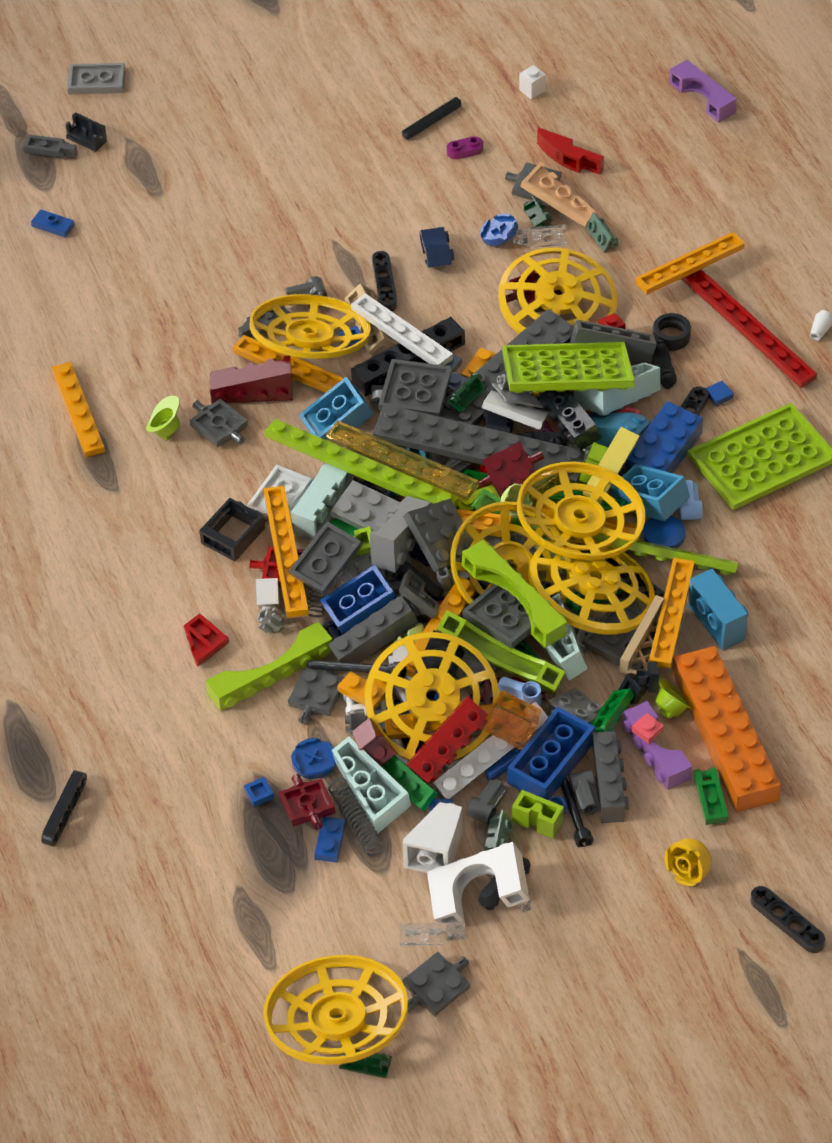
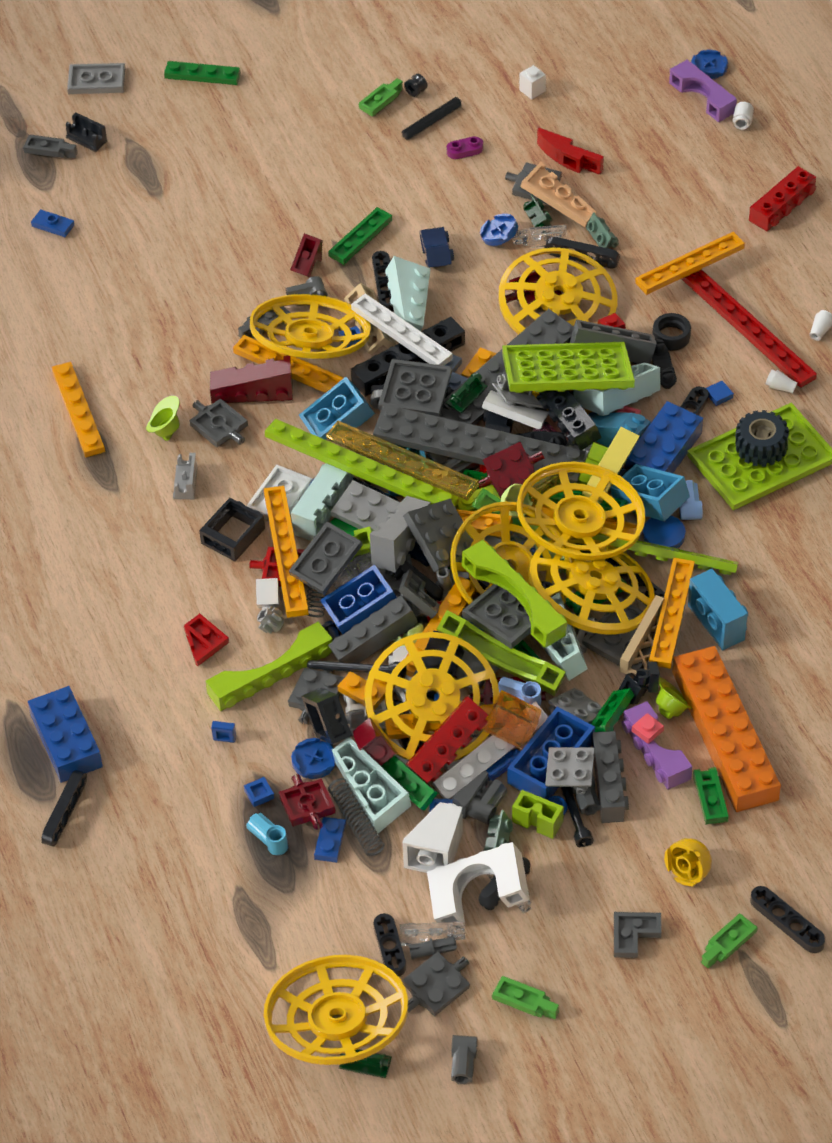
(65, 733): none -> blue brick
(185, 477): none -> light grey hinge
(202, 73): none -> green plate
(223, 731): none -> blue tile
(268, 833): none -> medium azure piece
(307, 254): none -> dark red slope
(322, 708): none -> black window
(360, 235): none -> green plate
(381, 97): none -> bright green hinge
(392, 935): none -> black beam
(408, 290): none -> light aqua wedge
(415, 85): none -> black wheel
(431, 947): none -> dark grey axle
(463, 1053): none -> dark grey piece
(470, 791): none -> dark grey slope
(525, 998): none -> bright green hinge
(570, 768): none -> light grey hinge
(584, 248): none -> black beam
(629, 927): none -> dark grey plate
(711, 63): none -> blue tile
(728, 940): none -> bright green hinge
(743, 115): none -> white brick
(761, 438): none -> black wheel
(780, 381): none -> white cone
(782, 198): none -> red brick

